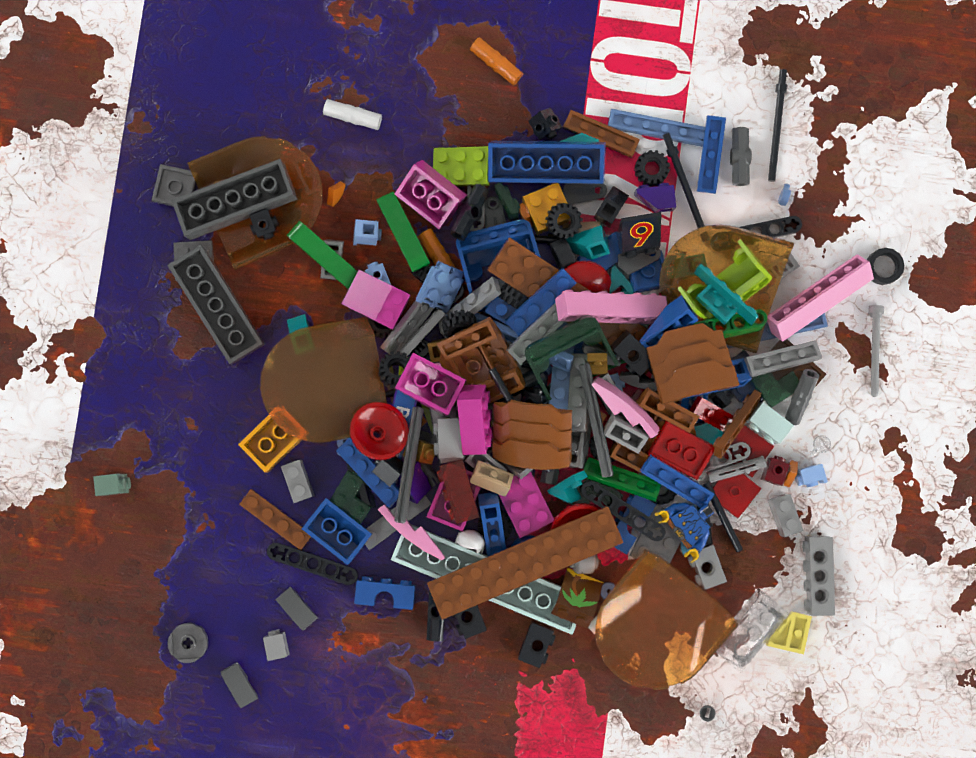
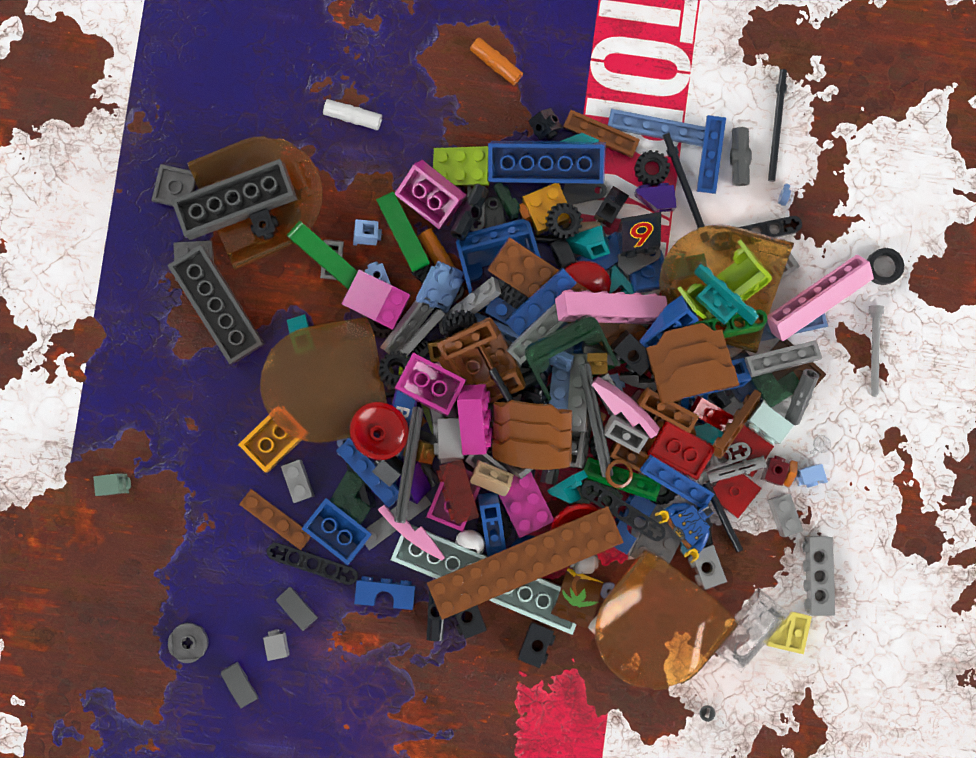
(335, 193): orange tile -> none
(608, 469): none -> dark orange piece

